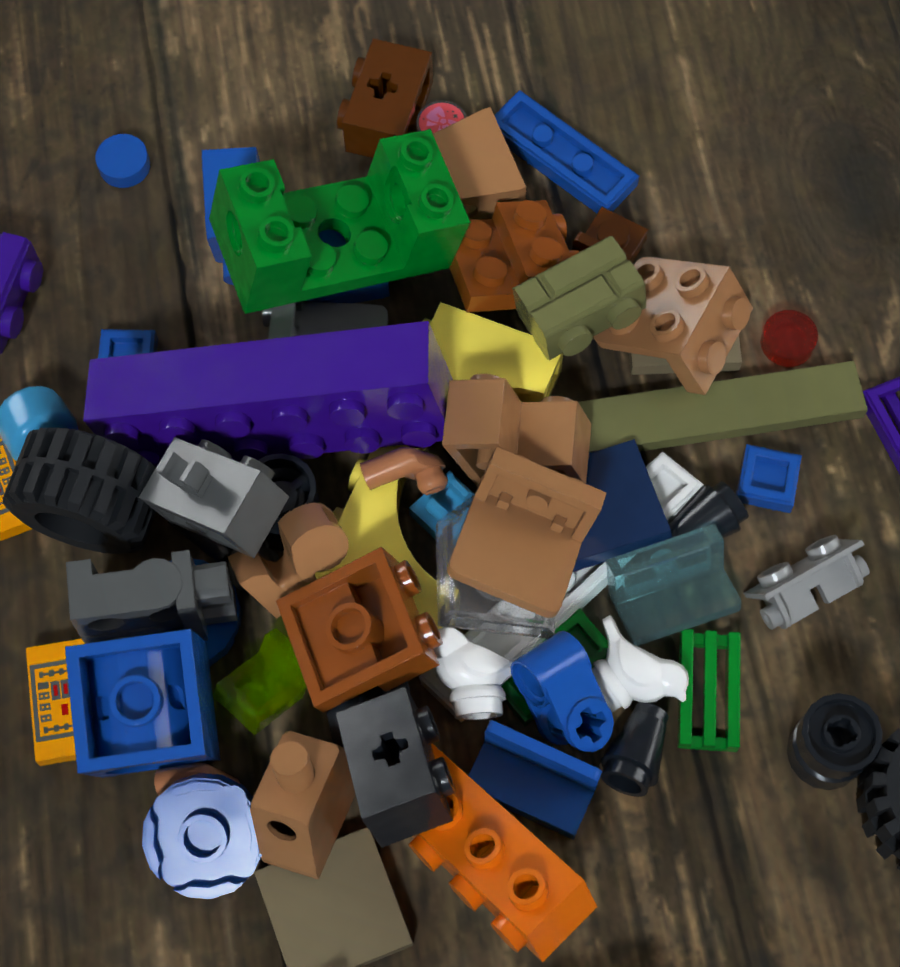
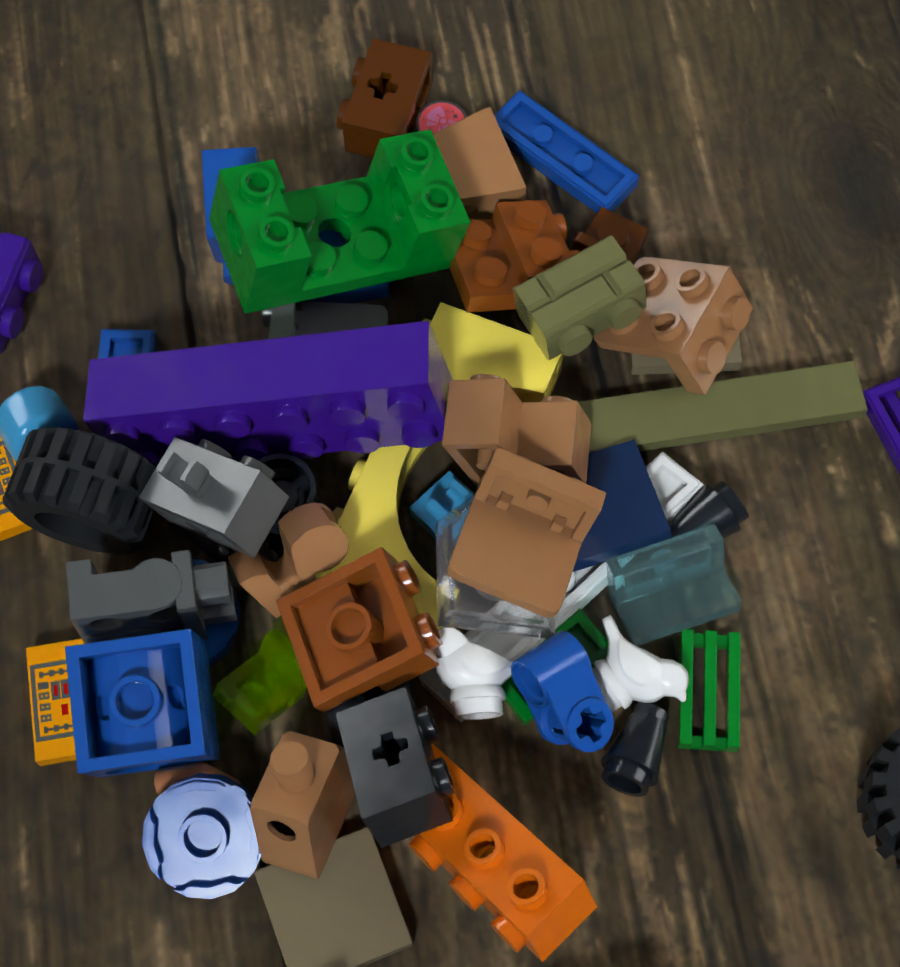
(122, 160): blue tile -> none
(407, 463): nougat arm -> none
(535, 779): blue panel -> none
(768, 478): blue tile -> none
(788, 587): light grey hinge -> none
(789, 338): clear red tile -> none
(834, 741): black wheel -> none

